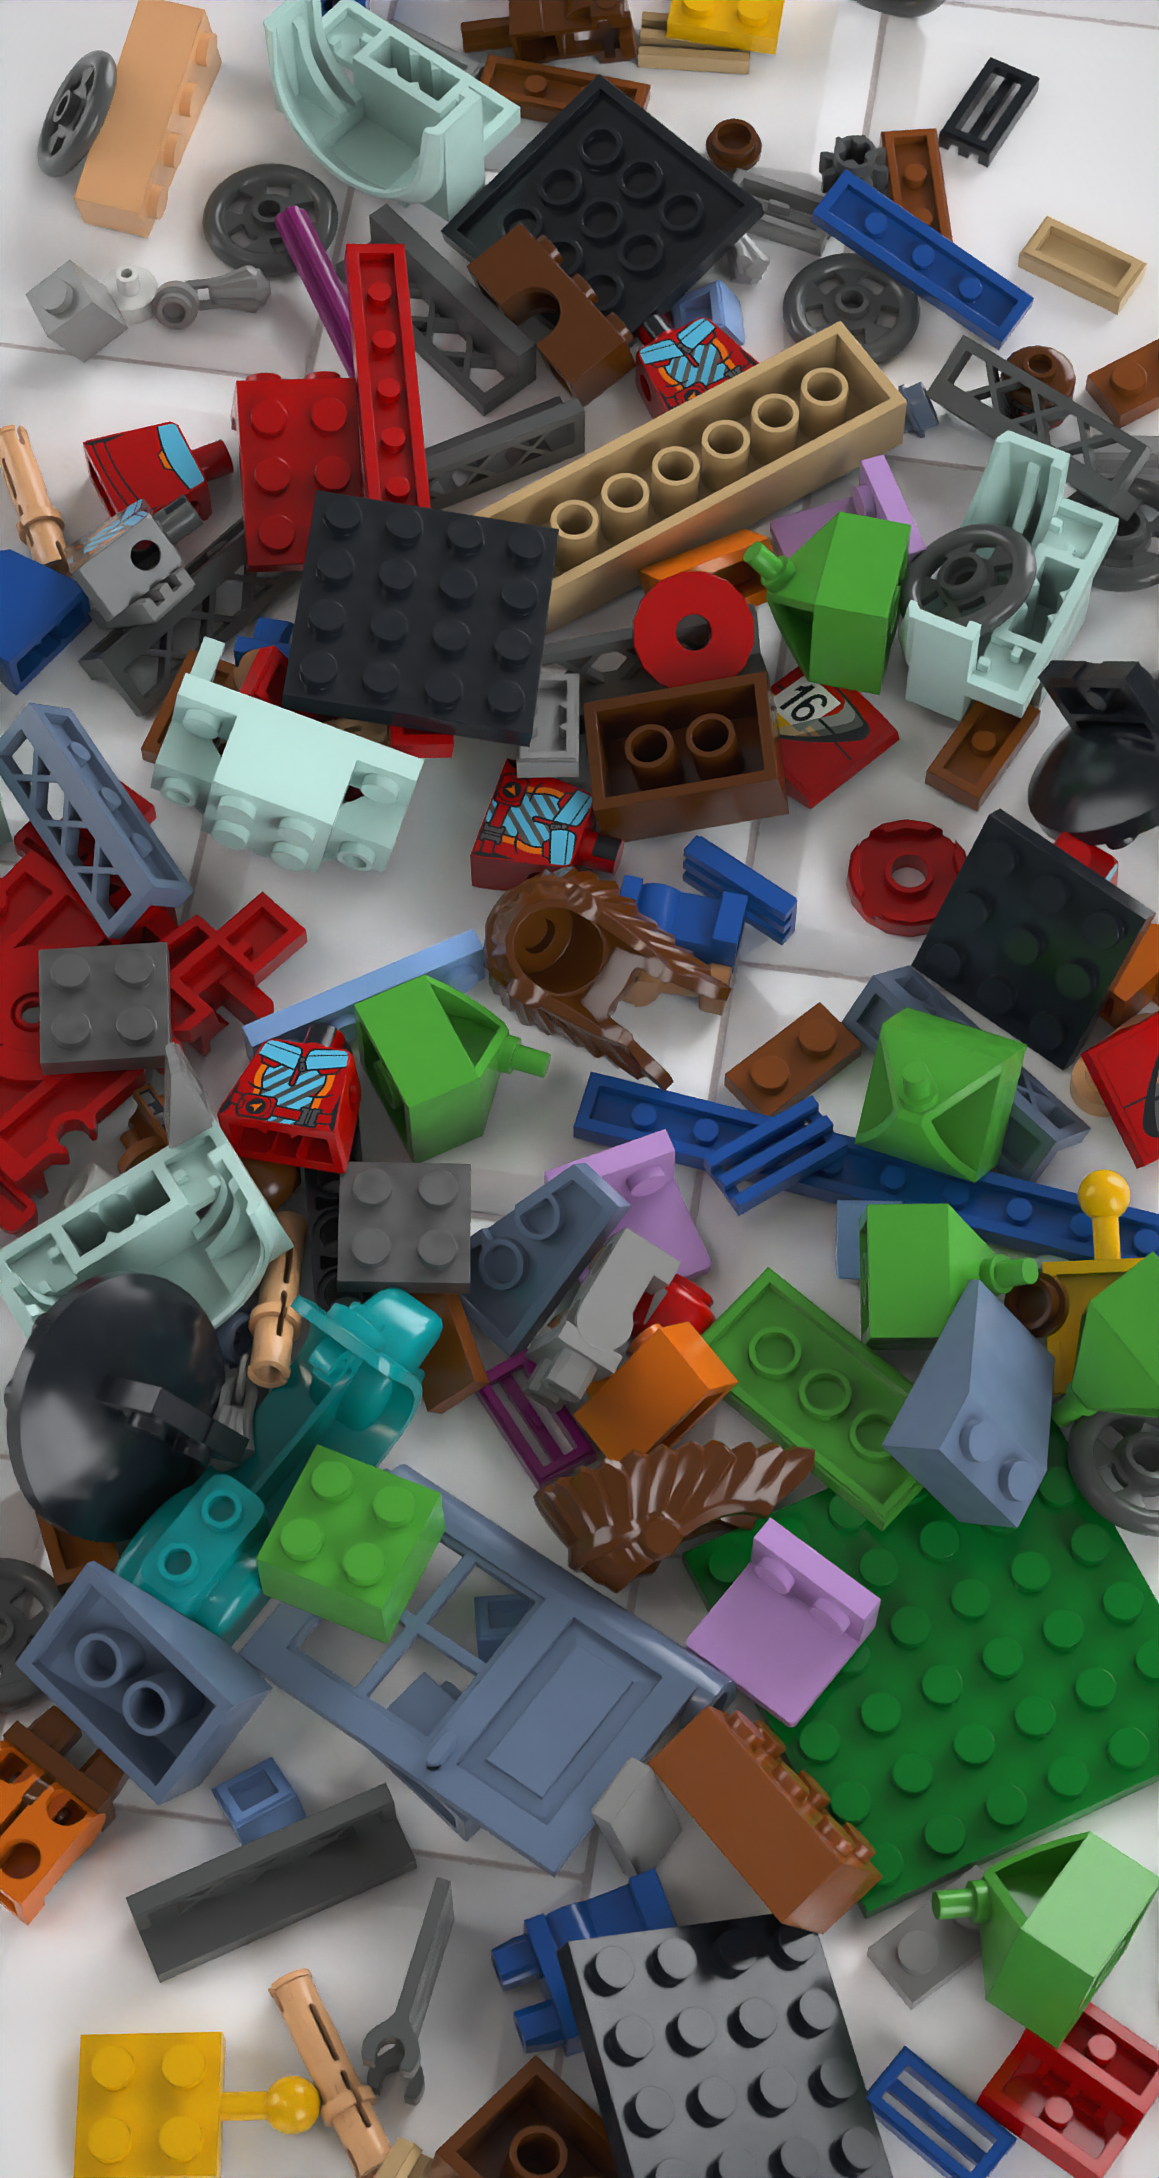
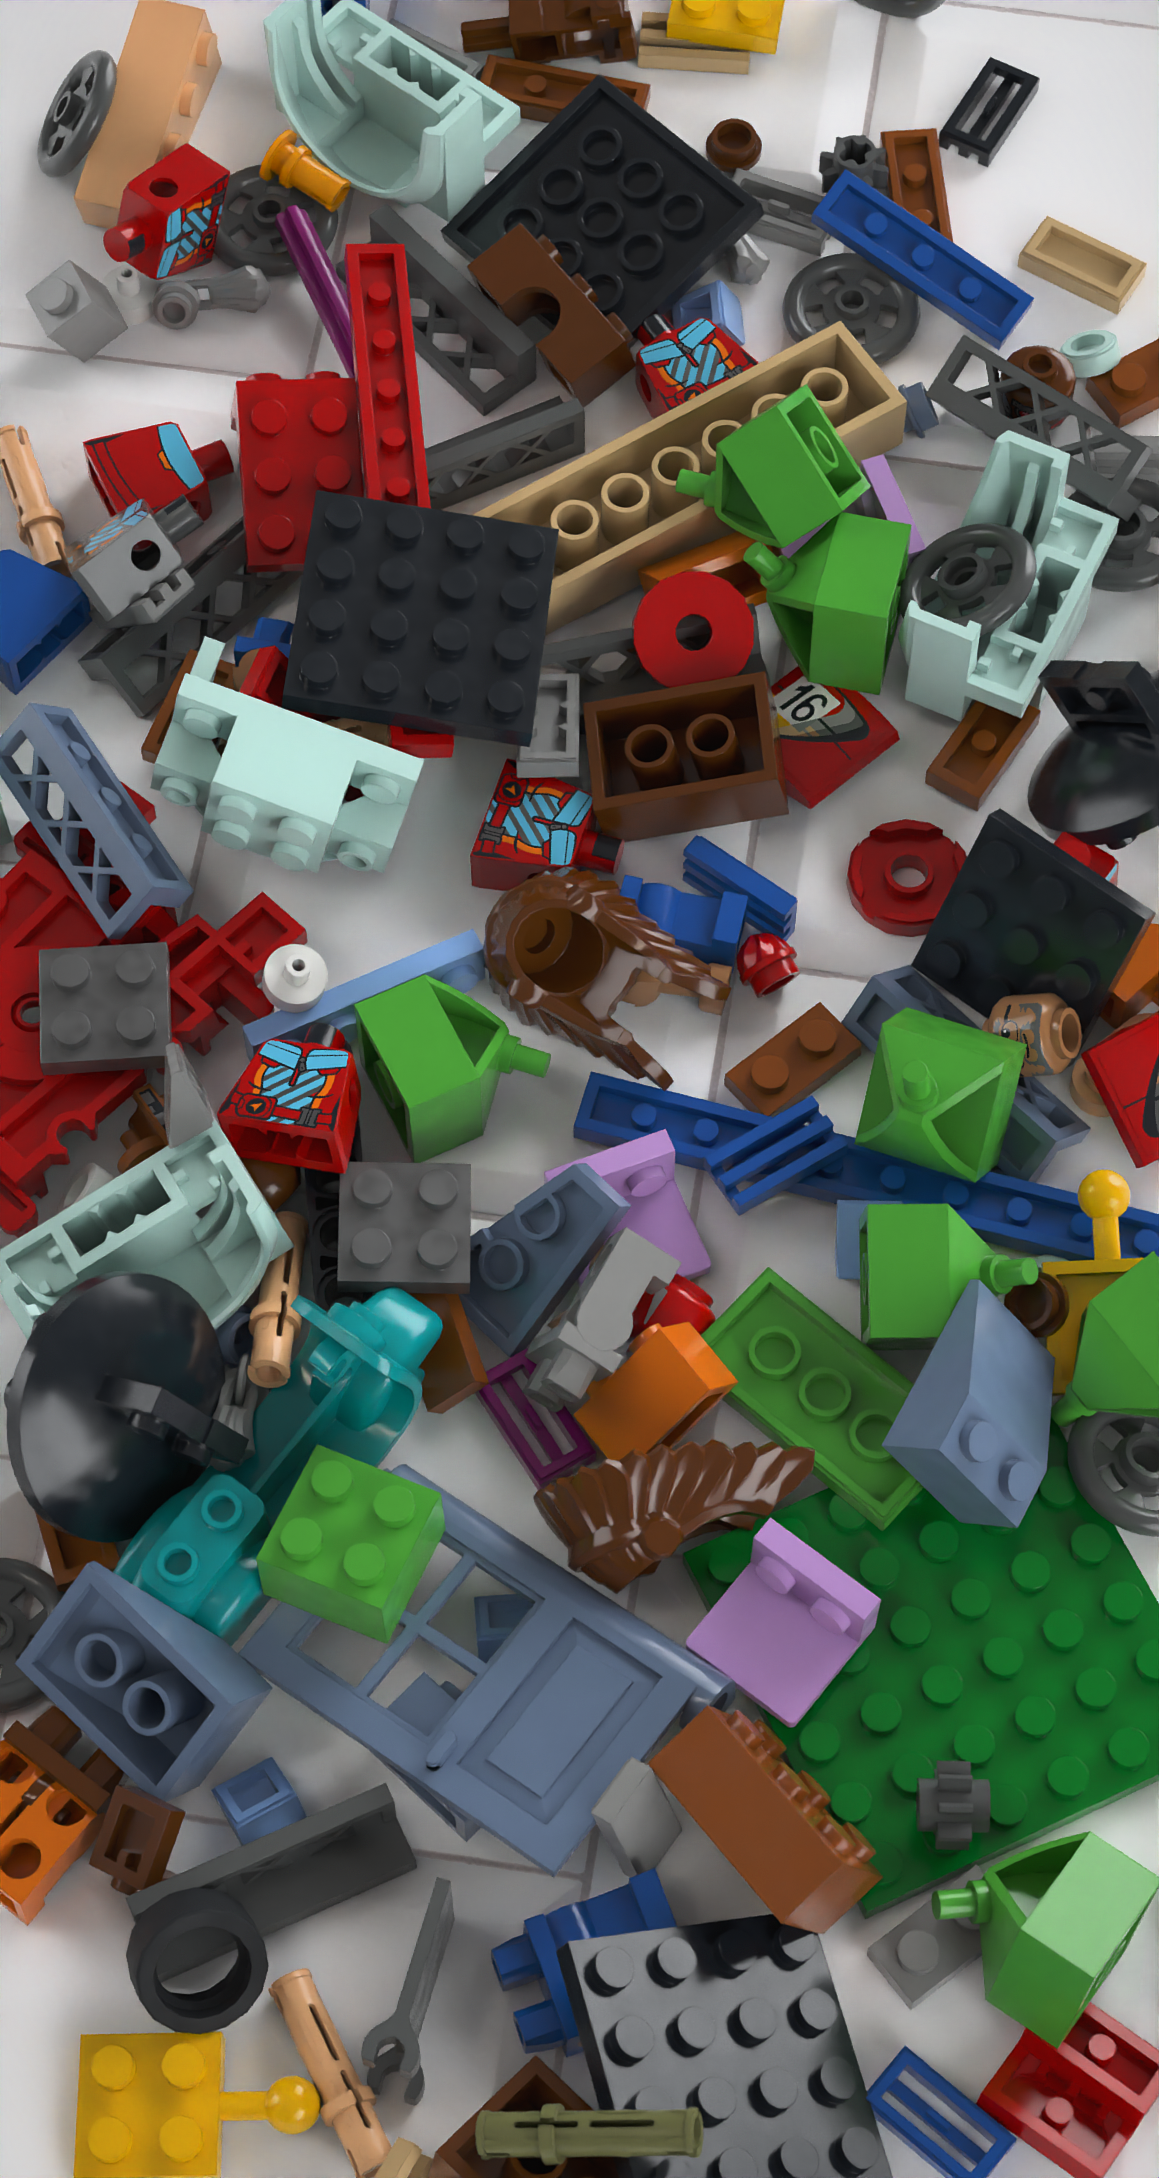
(136, 1839): none -> reddish brown bracket
(170, 215): none -> red torso
(225, 2000): none -> black tyre
(294, 978): none -> white tile
(302, 171): none -> light orange pin
(602, 2133): none -> olive pin
(766, 963): none -> red plate
(779, 473): none -> bright green piece
(953, 1805): none -> dark grey gear
(1044, 1025): none -> medium nougat head
(1092, 352): none -> light aqua tile

